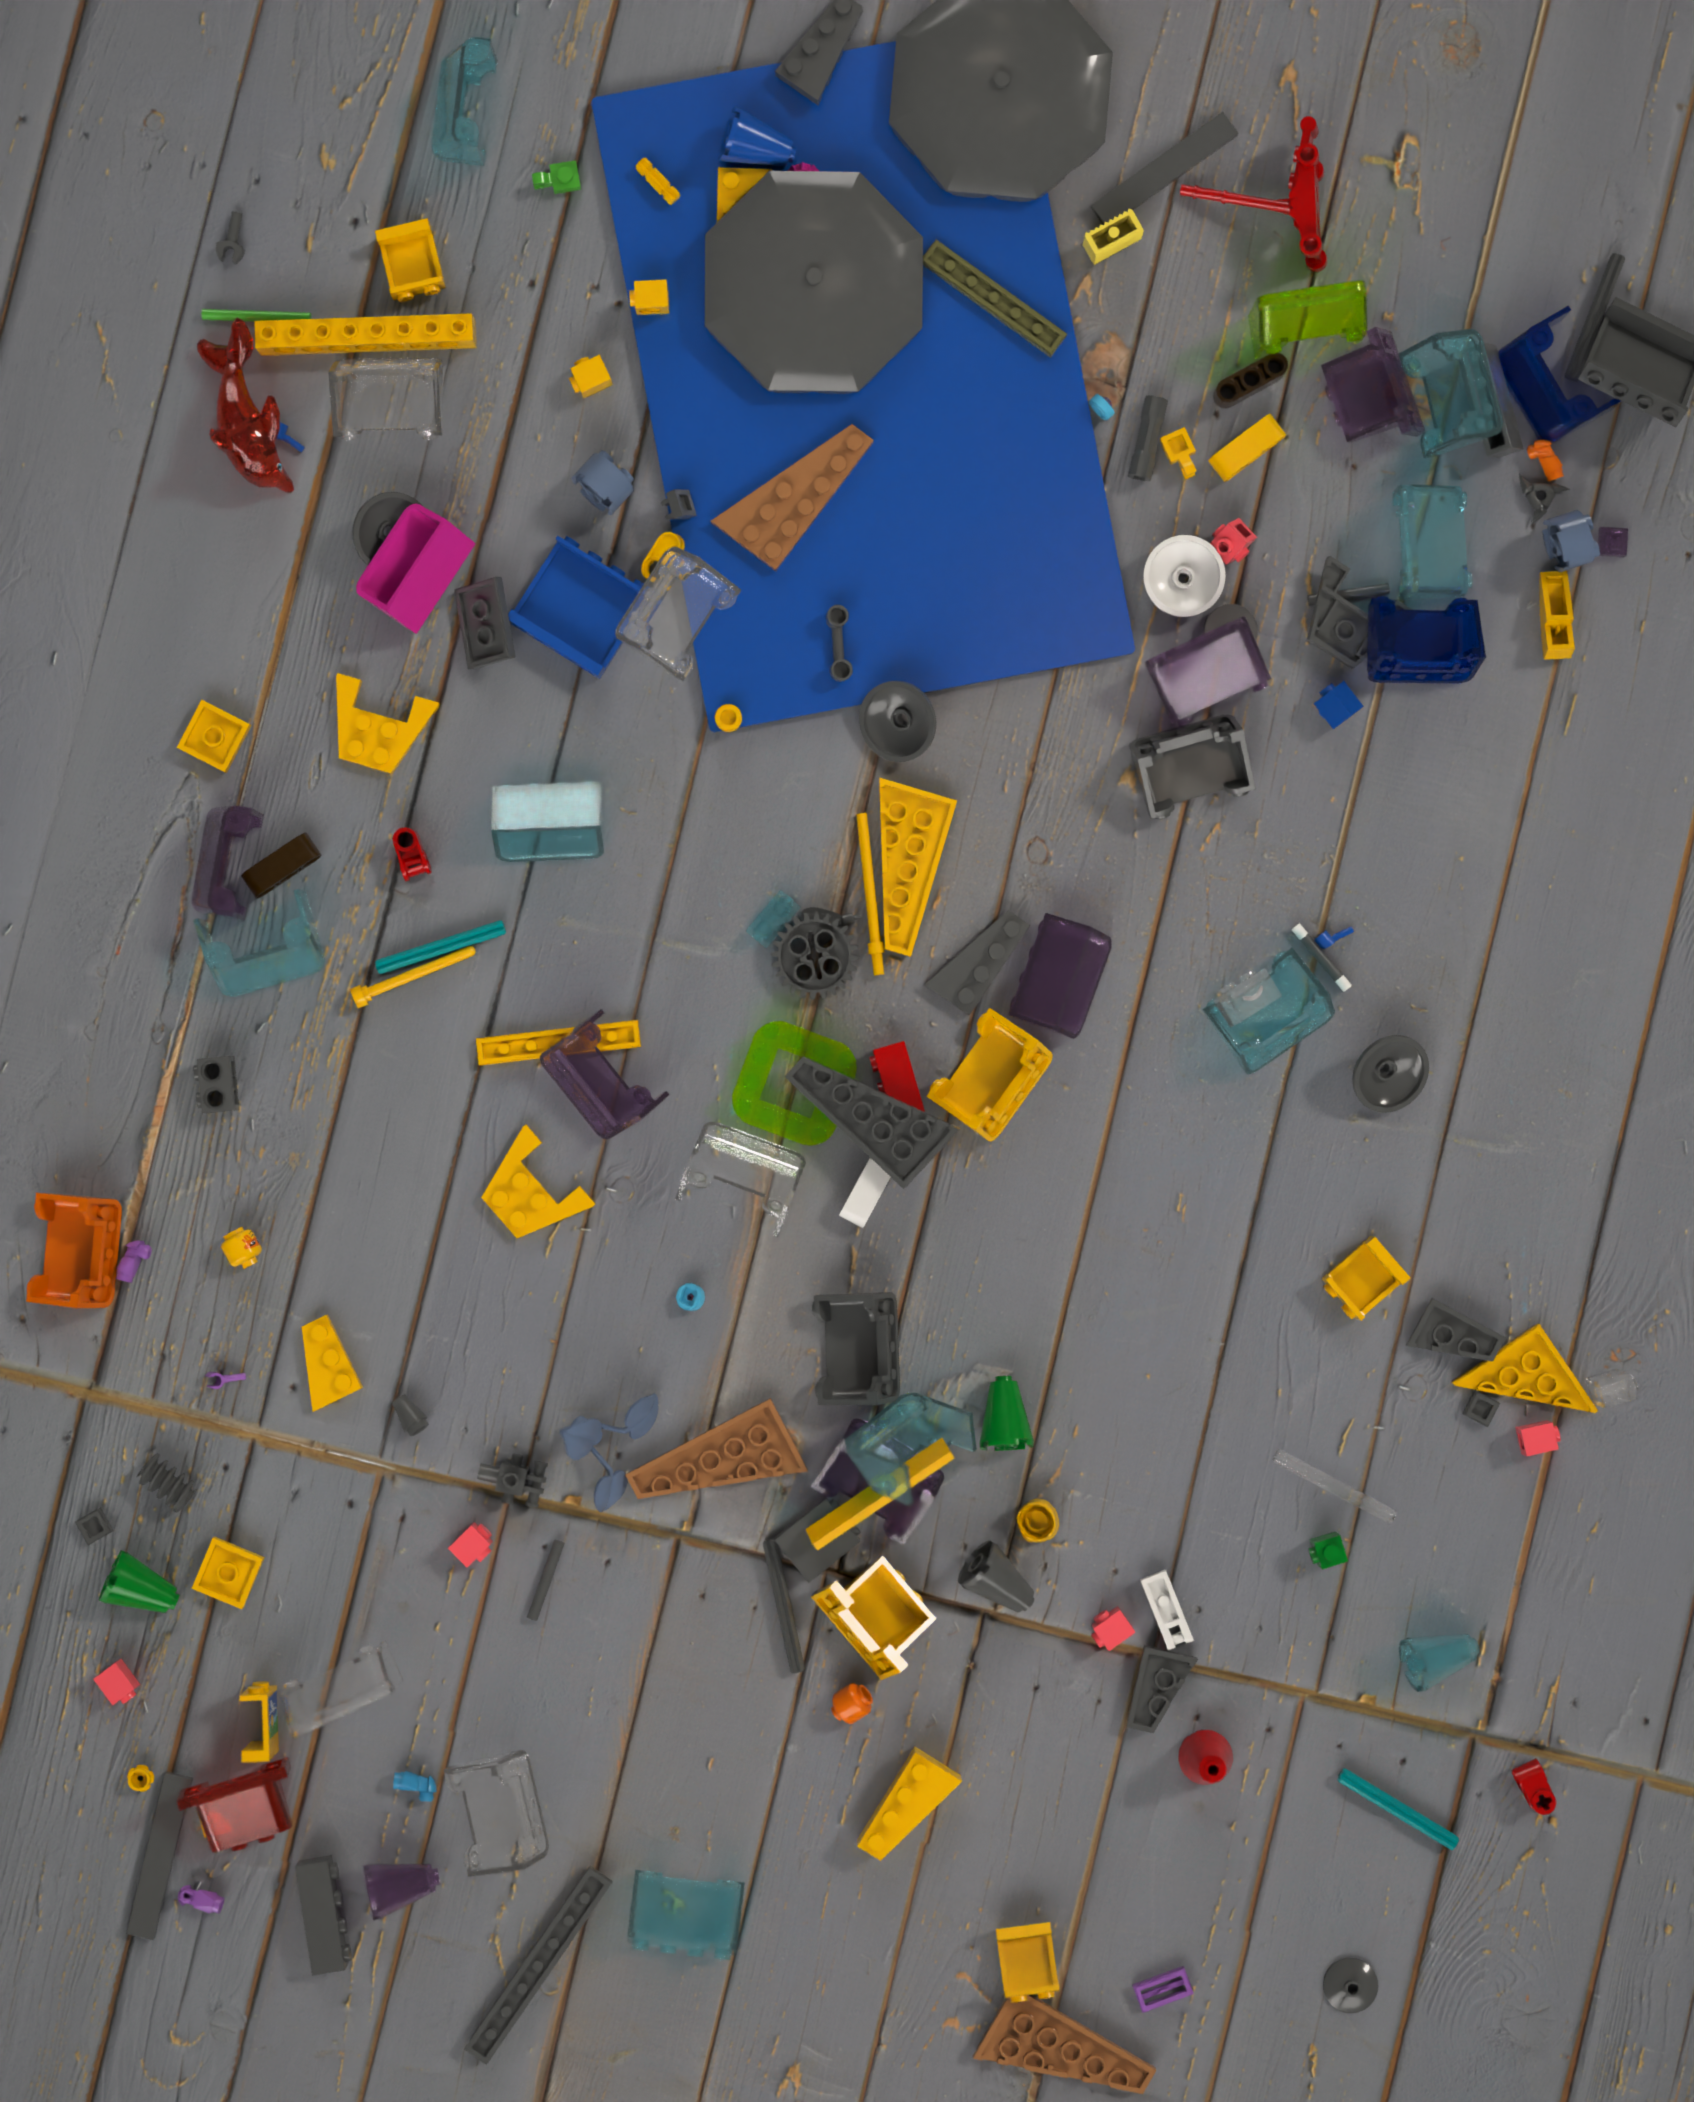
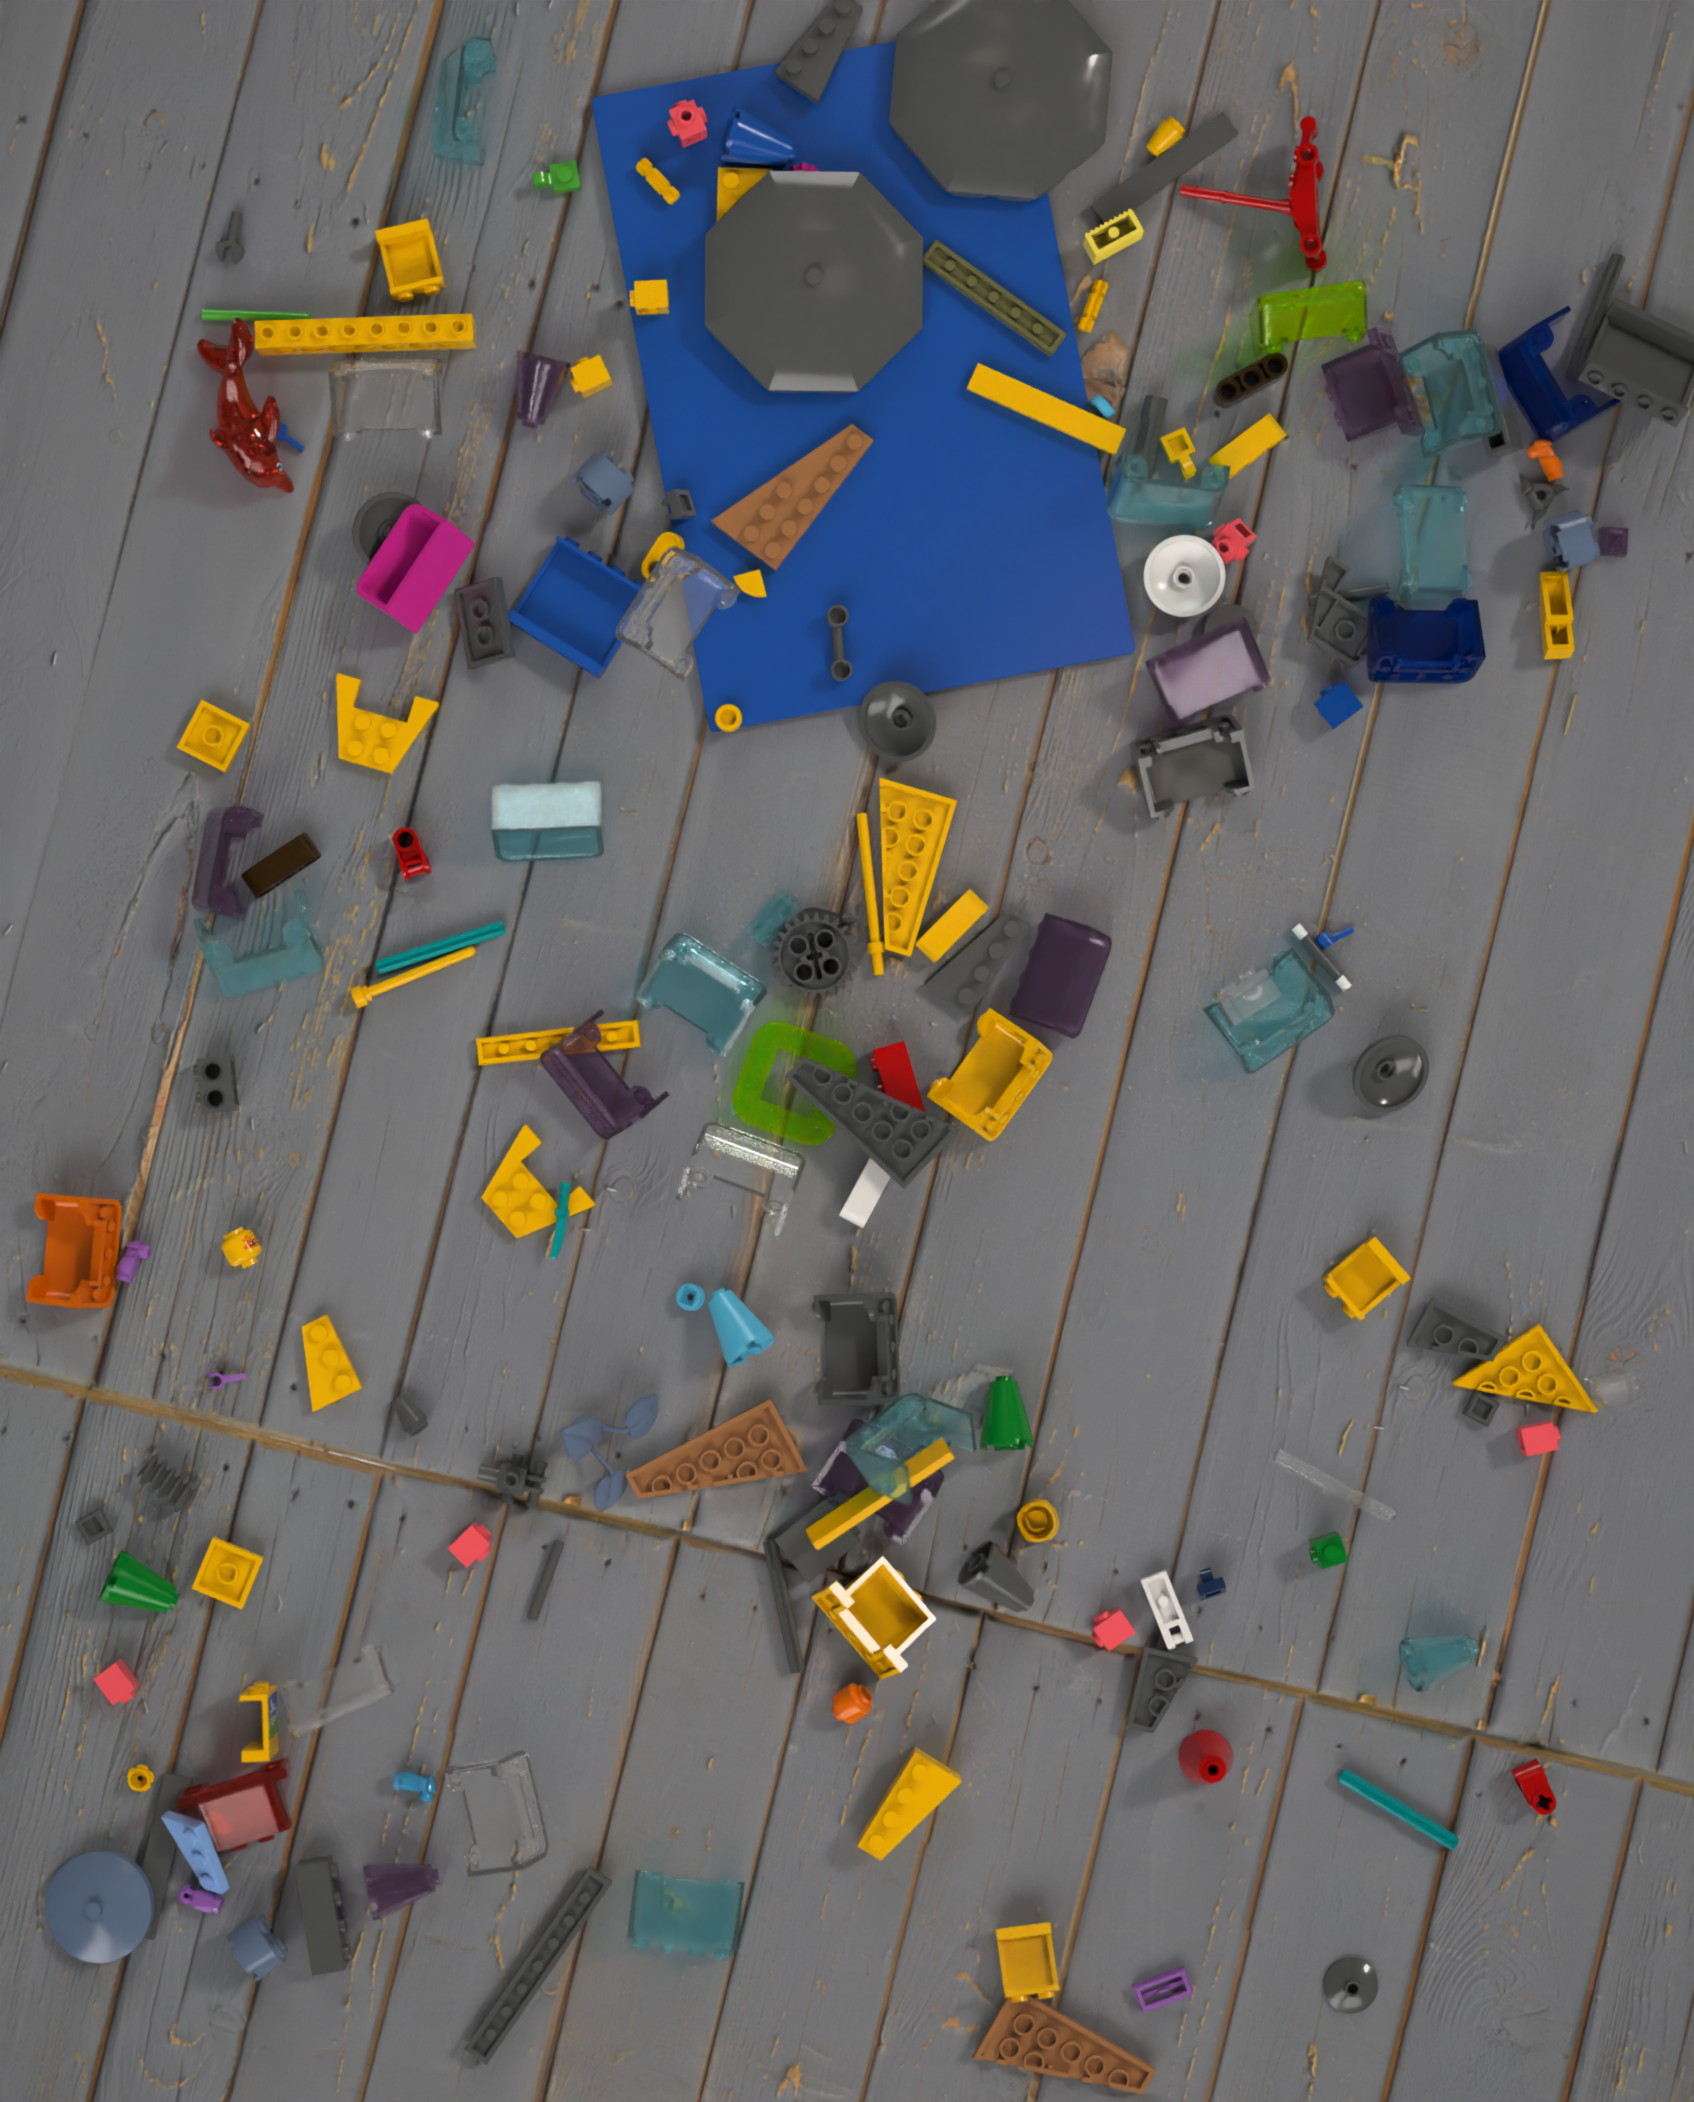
(100, 1906): none -> sand blue dish
(198, 1850): none -> light blue wing
(257, 1947): none -> sand blue brick
(538, 386): none -> clear purple cone
(562, 1213): none -> teal piece
(687, 122): none -> coral brick
(702, 991): none -> clear light blue windscreen
(737, 1328): none -> medium azure cone
(751, 583): none -> yellow tile
(951, 926): none -> yellow beam
(1046, 409): none -> yellow tile
(1093, 306): none -> yellow axle
(1163, 502): none -> clear light blue windscreen
(1165, 136): none -> yellow cone
(1210, 1586): none -> dark blue tile

